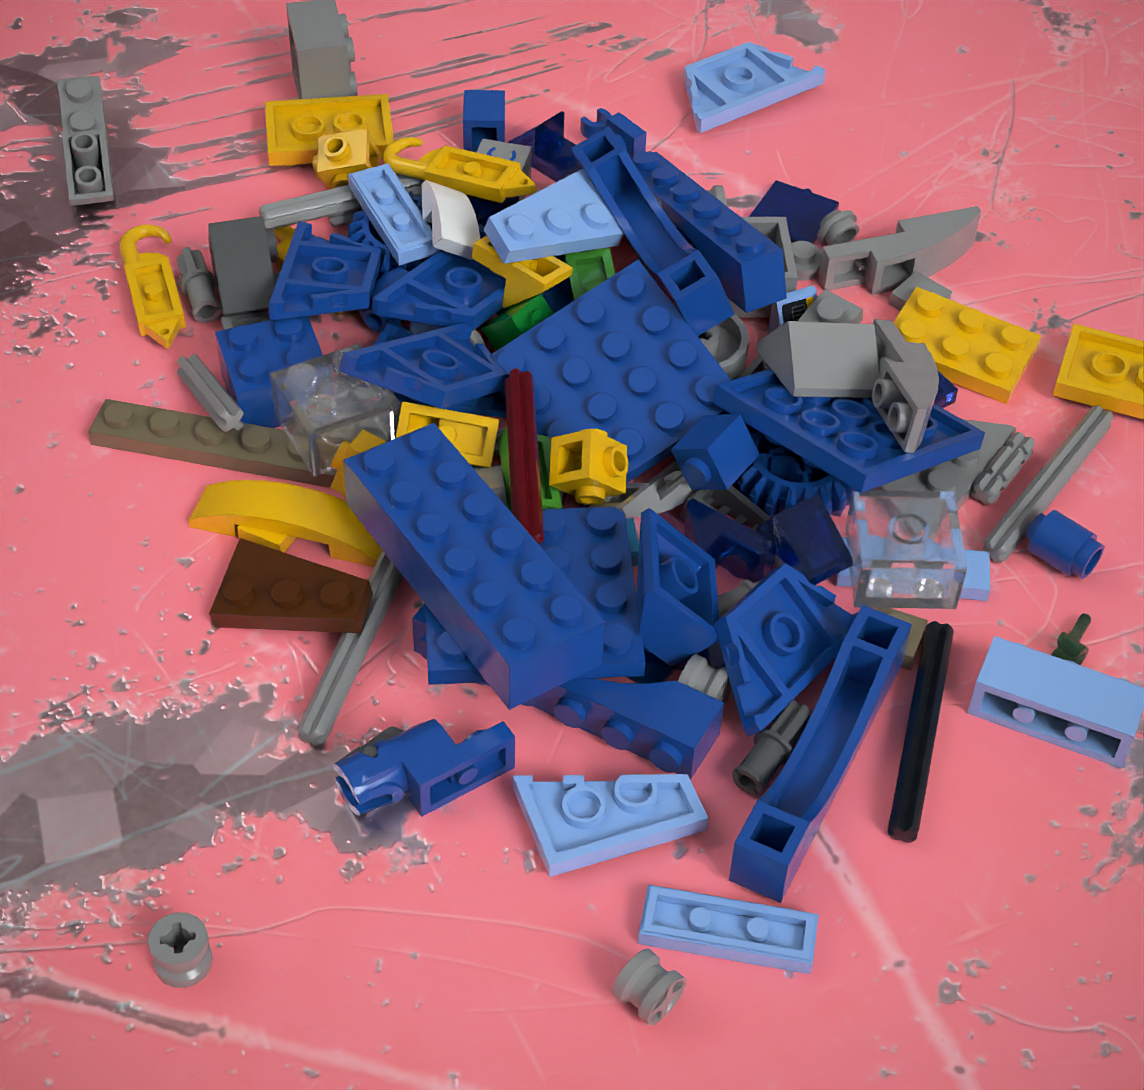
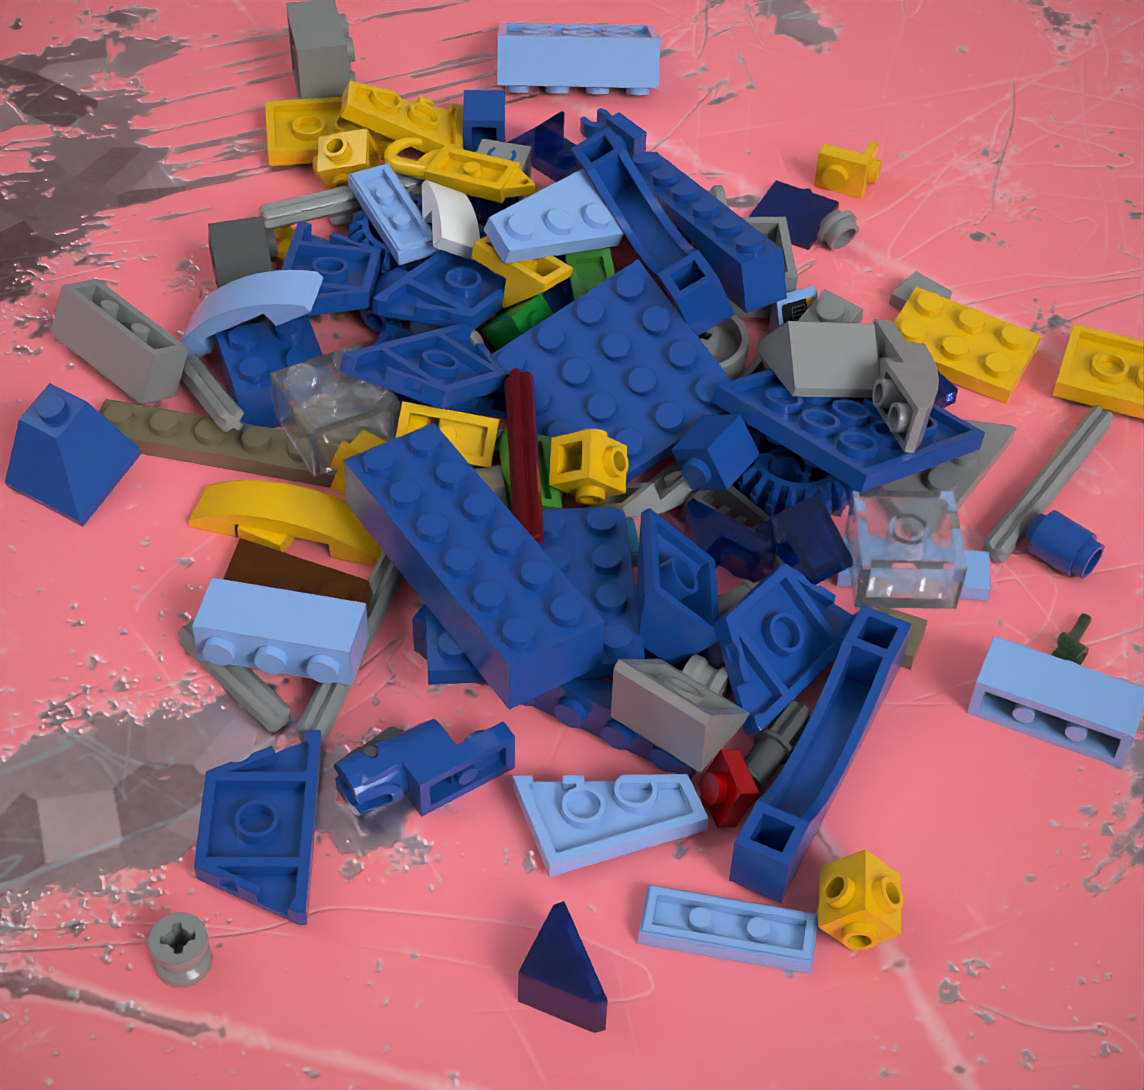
(68, 455): none -> blue slope
(85, 141): light grey slope -> none
(119, 341): none -> light grey brick
(152, 286): yellow plate -> none
(198, 285): light grey axle -> none
(243, 686): none -> light grey axle
(262, 826): none -> blue wing
(276, 294): none -> light blue slope
(281, 631): none -> light blue brick
(396, 118): none -> yellow wing
(560, 975): none -> clear blue slope
(578, 57): none -> light blue slope
(649, 986): light grey wheel -> none
(673, 710): none -> light grey slope
(728, 788): none -> red plate
(742, 83): light blue wing -> none
(807, 259): light grey plate -> none
(847, 170): none -> yellow bracket
(860, 900): none -> yellow brick
(886, 261): light grey slope -> none
(920, 733): black axle -> none
(1002, 468): light grey axle -> none

